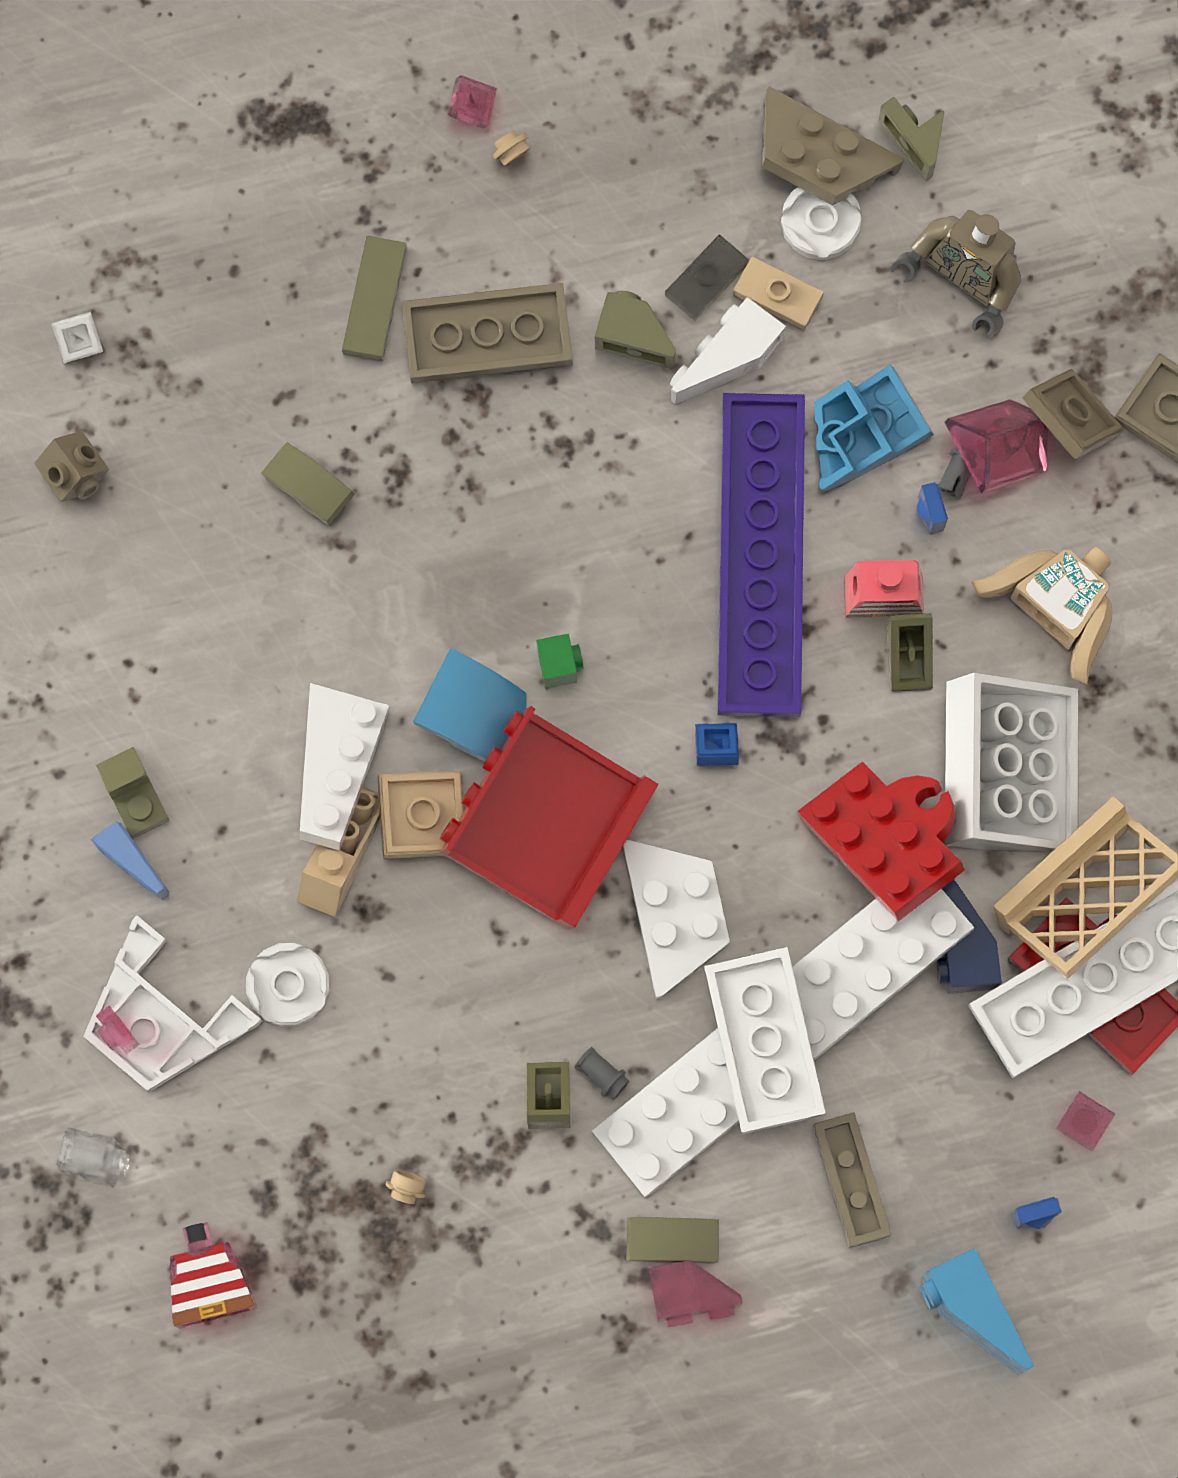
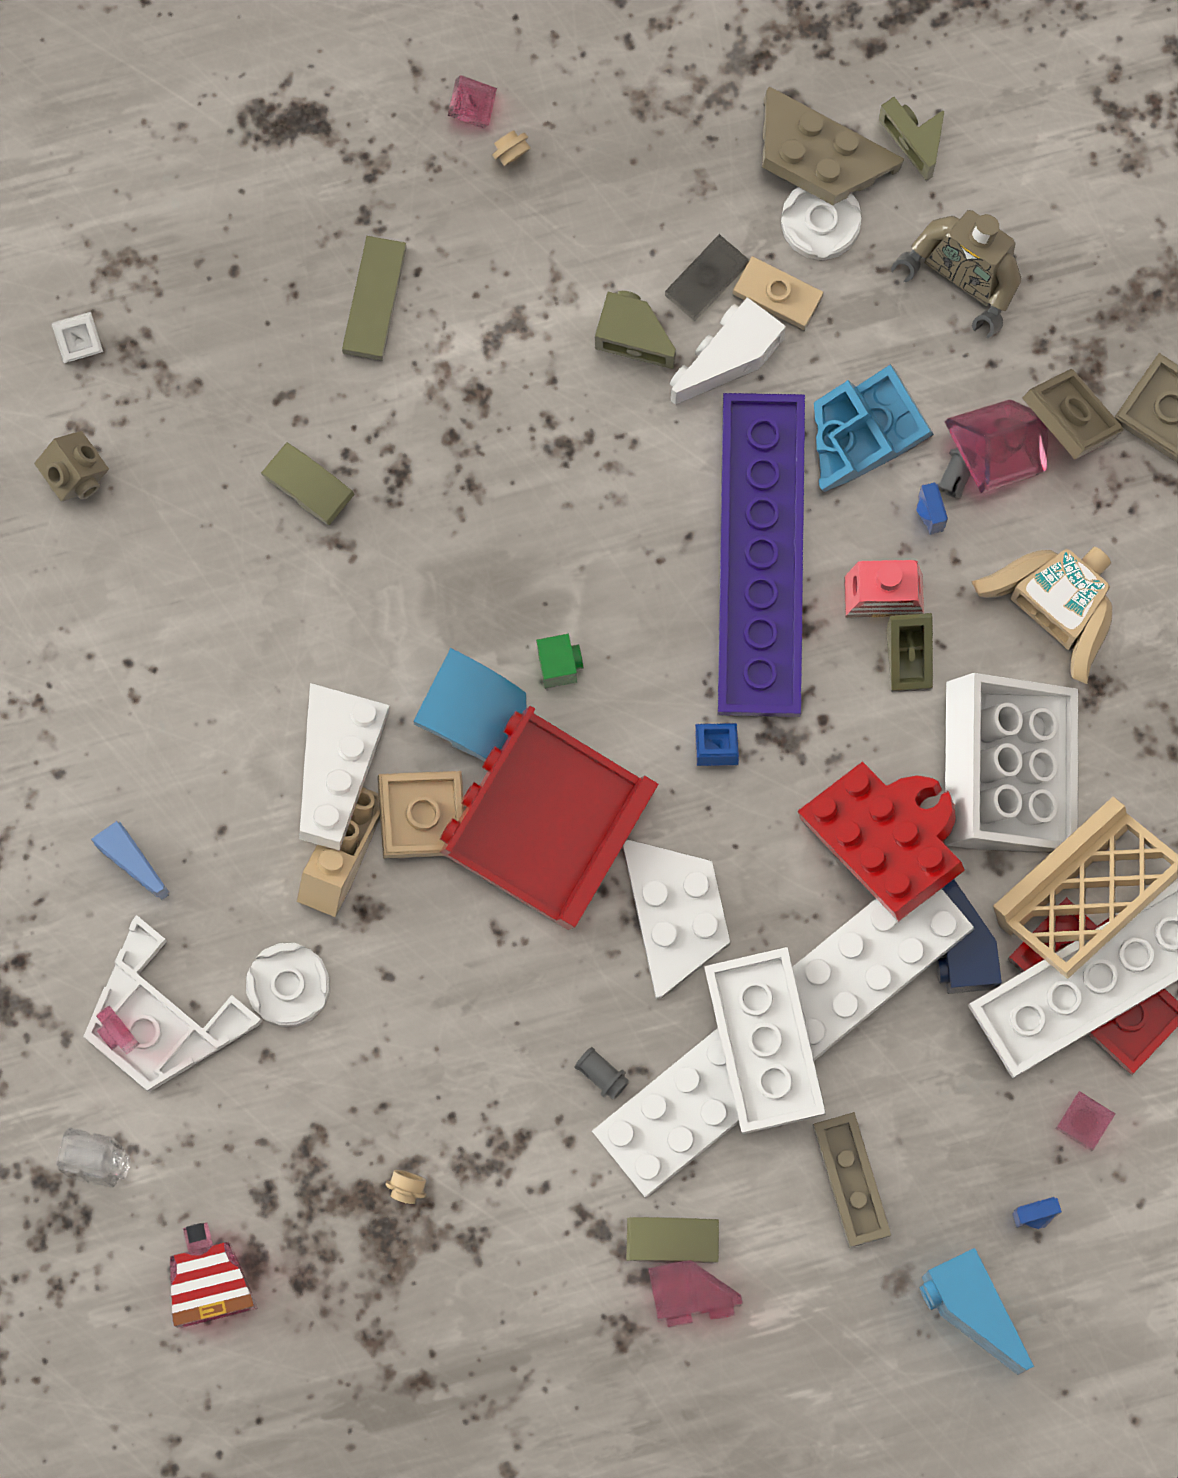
(132, 792): olive slope -> none
(487, 332): dark tan plate -> none
(548, 1095): olive slope -> none

